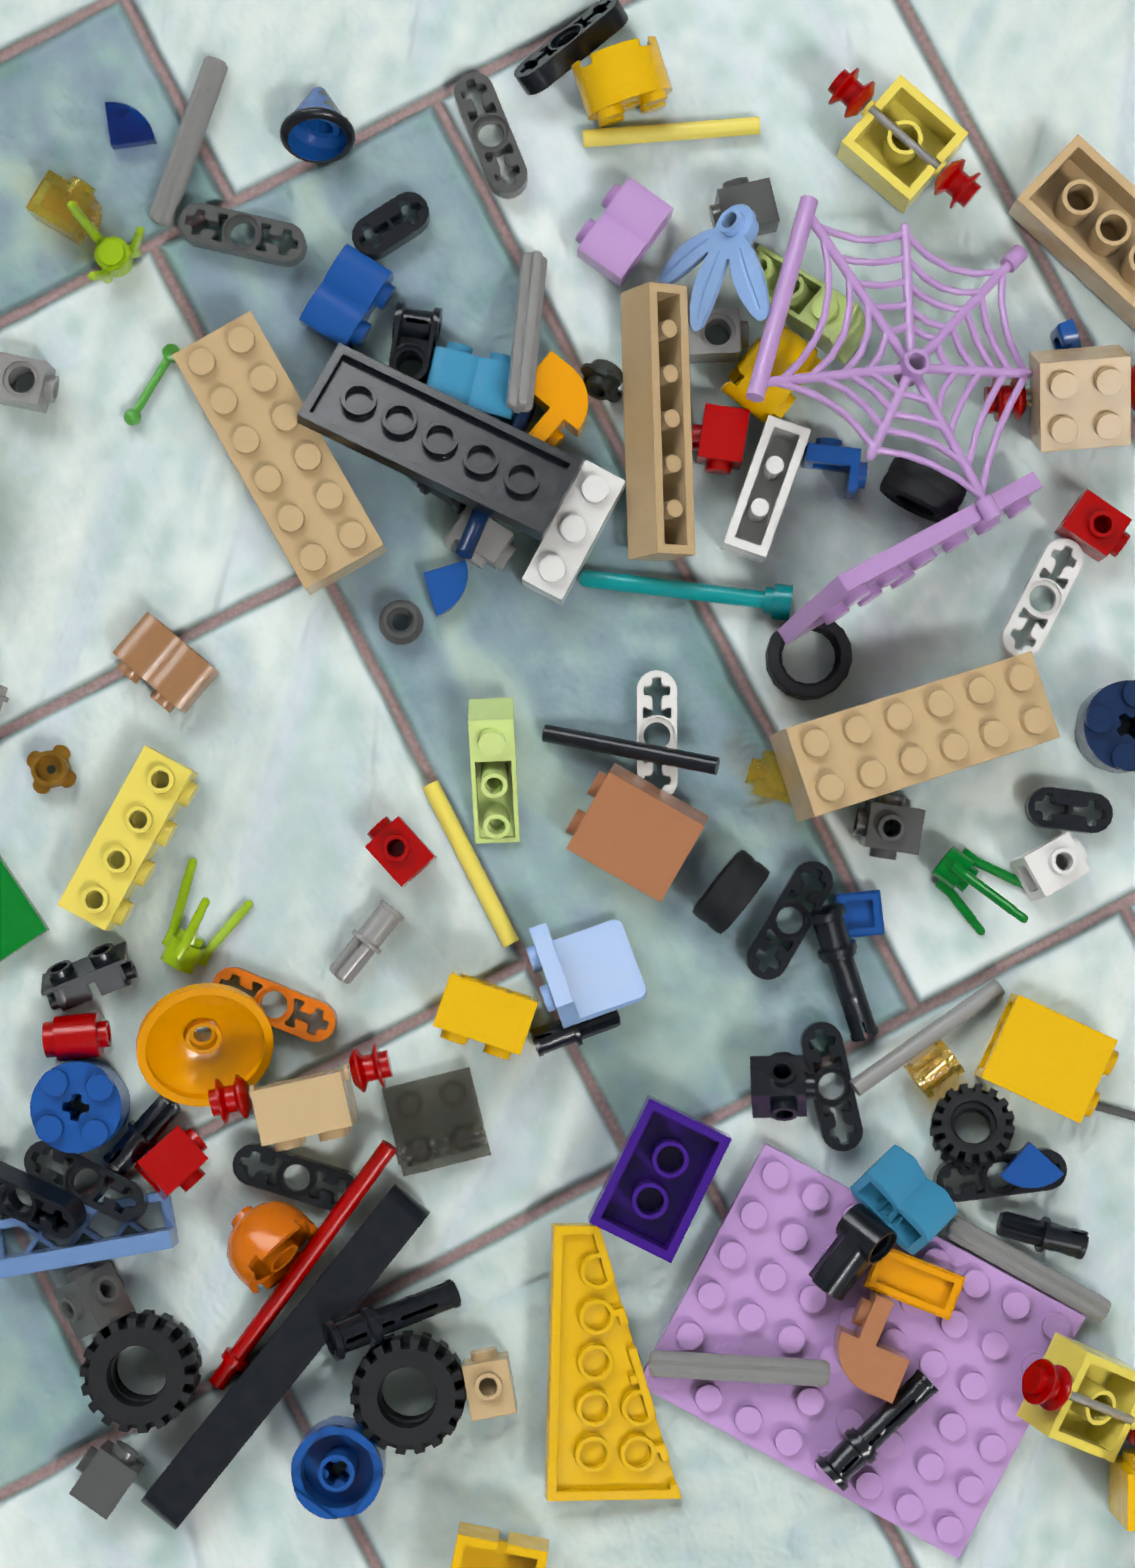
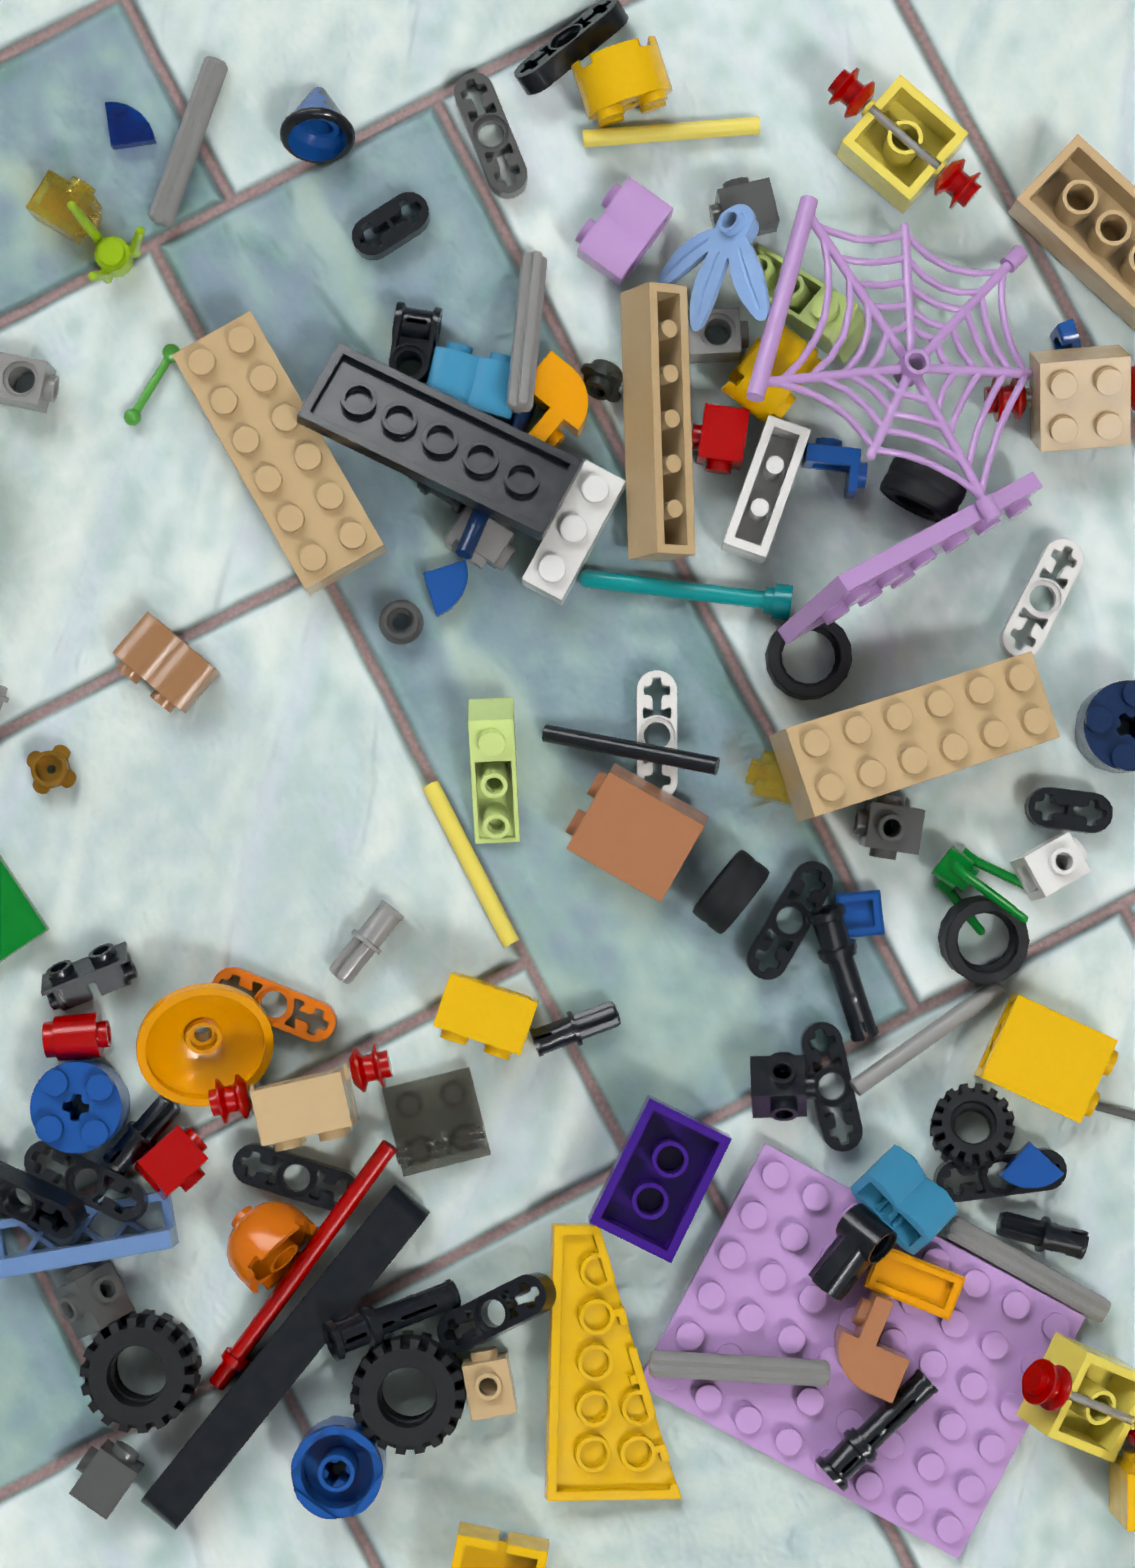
(128, 840): light yellow brick -> none
(185, 947): lime plant -> none
(208, 238): dark grey beam -> none
(348, 298): blue brick -> none
(399, 849): red brick -> none
(514, 1314): none -> black beam
(586, 971): light blue bracket -> none
(934, 1069): clear yellow bush -> none
(987, 974): none -> black tyre
(1095, 526): red brick -> none

